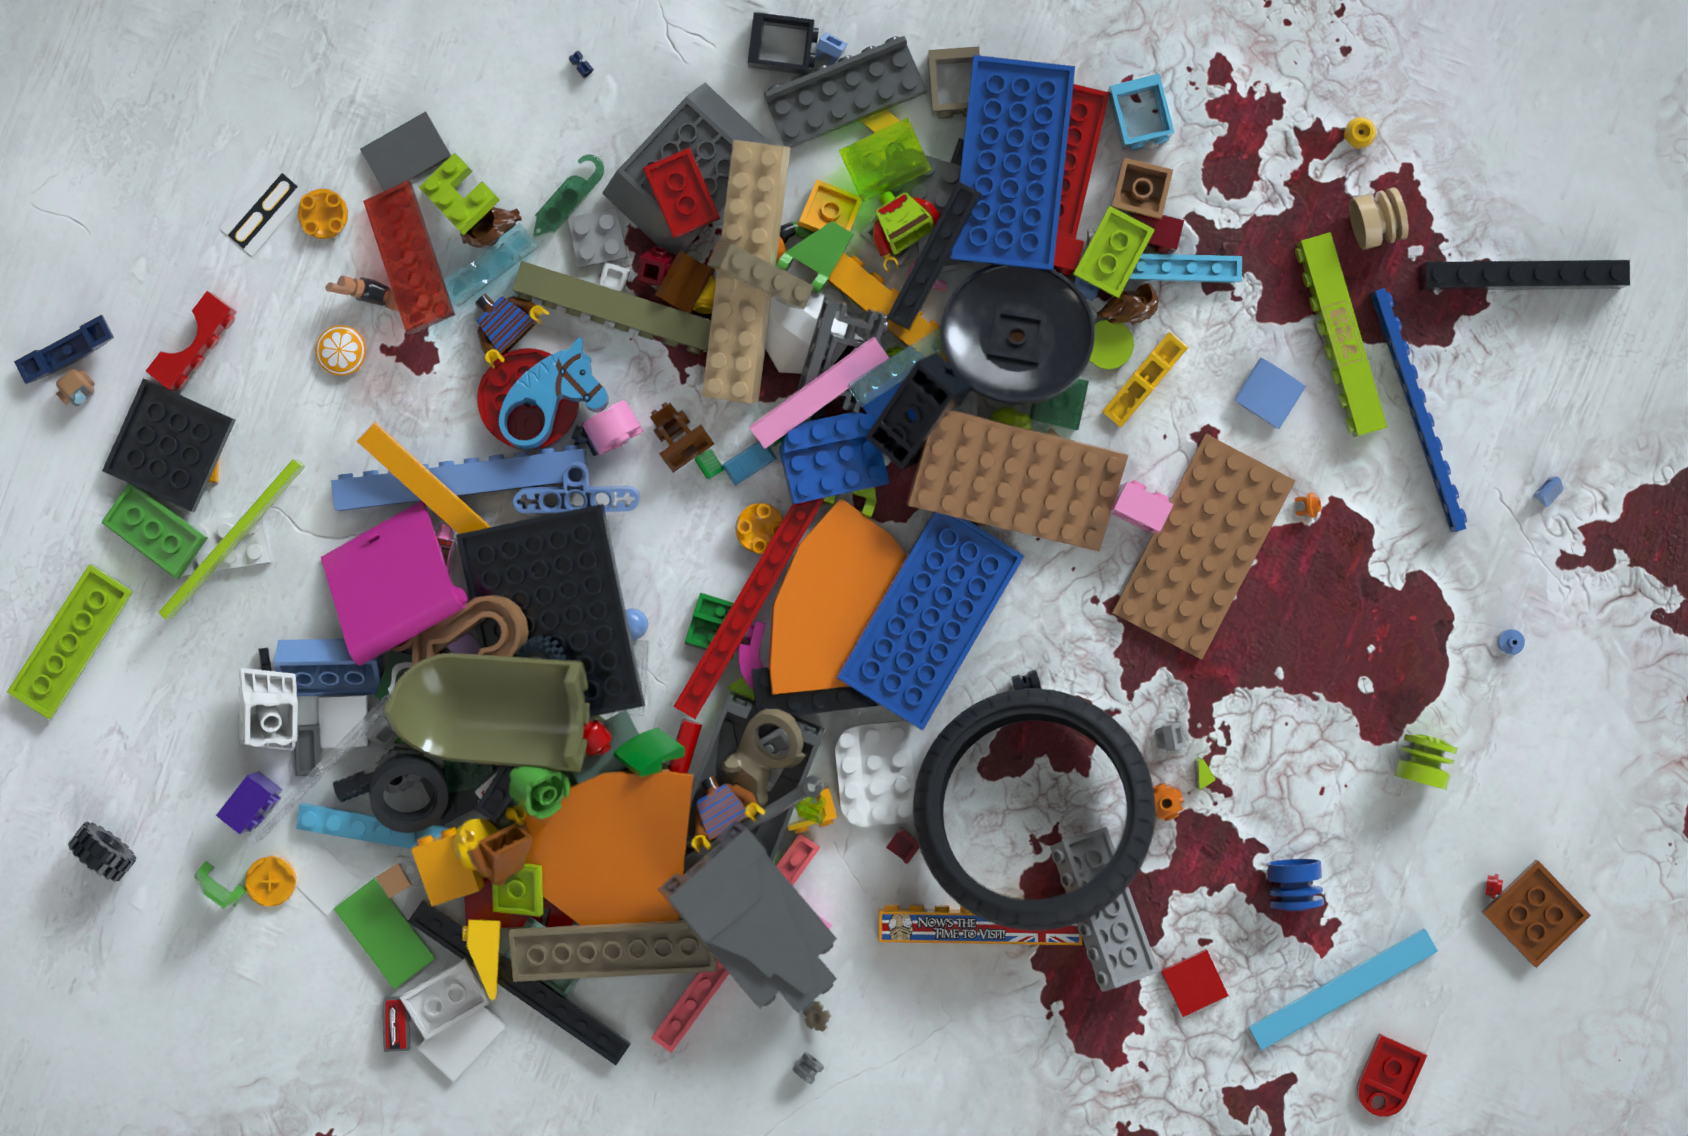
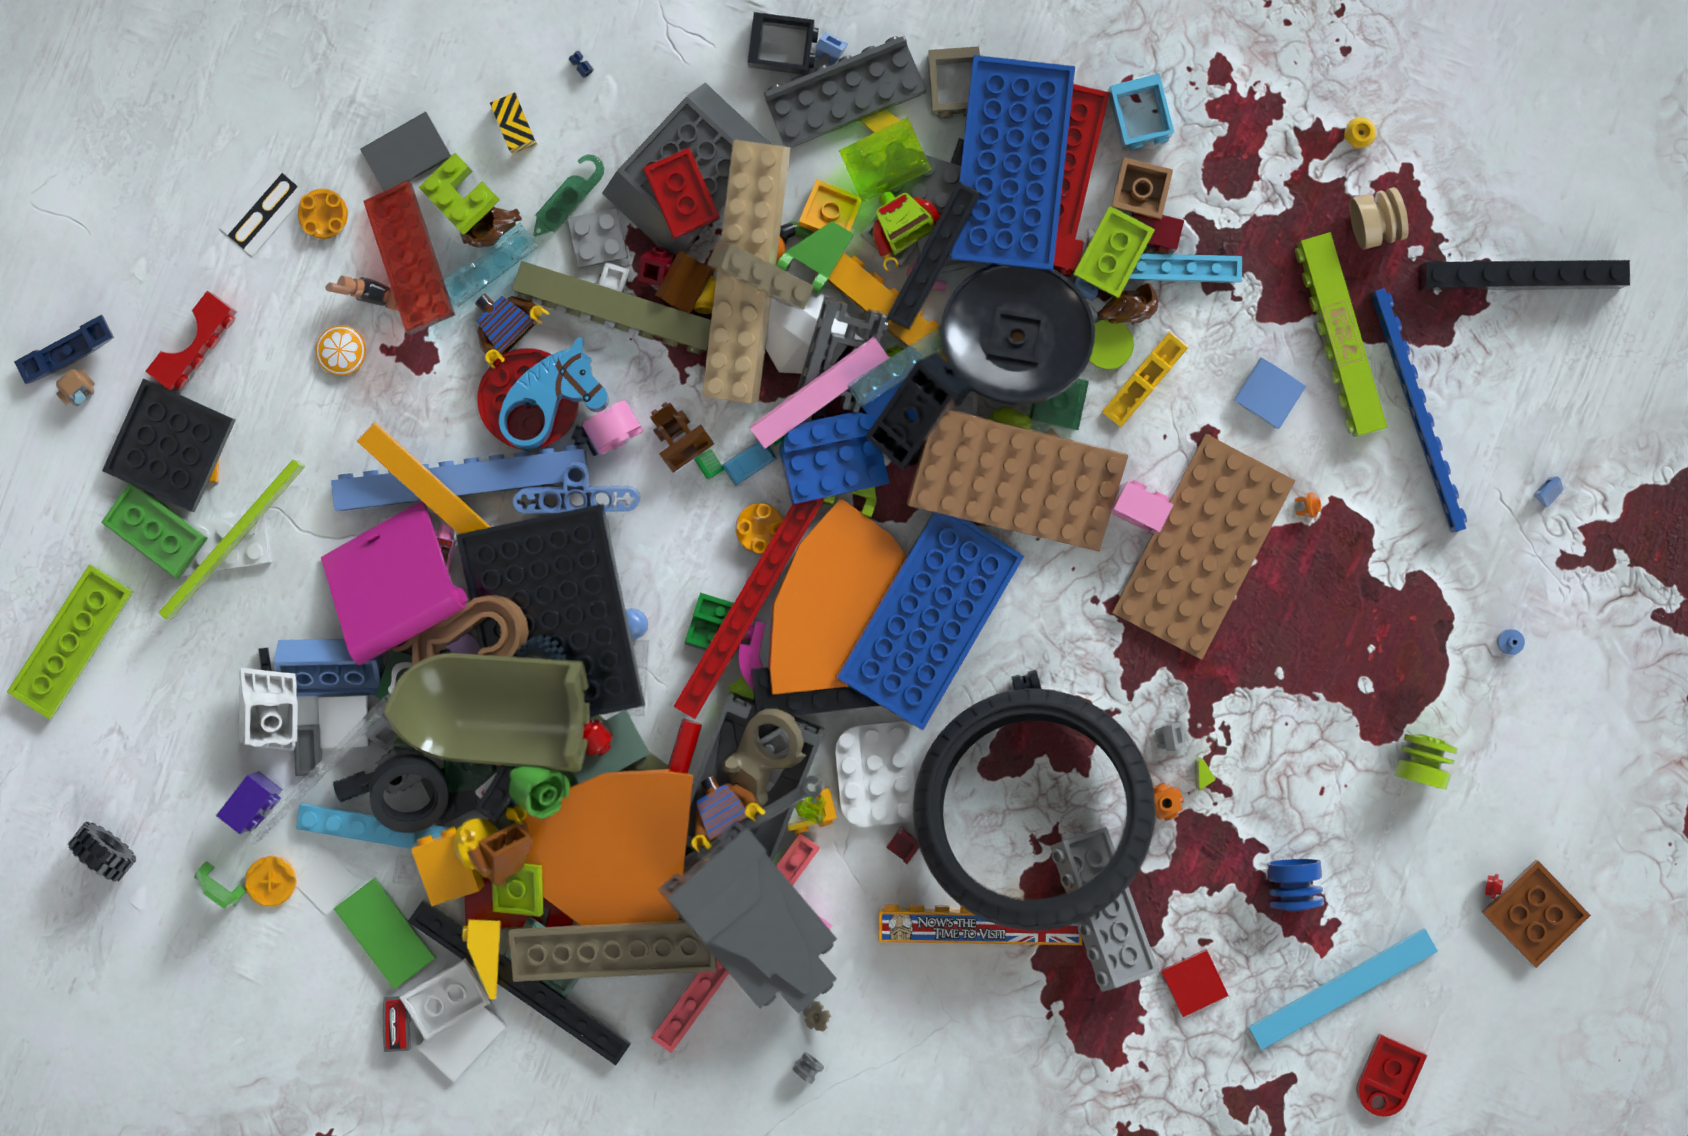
(394, 880): medium nougat tile -> none
(513, 123): none -> sticker
(647, 752): green slope -> none

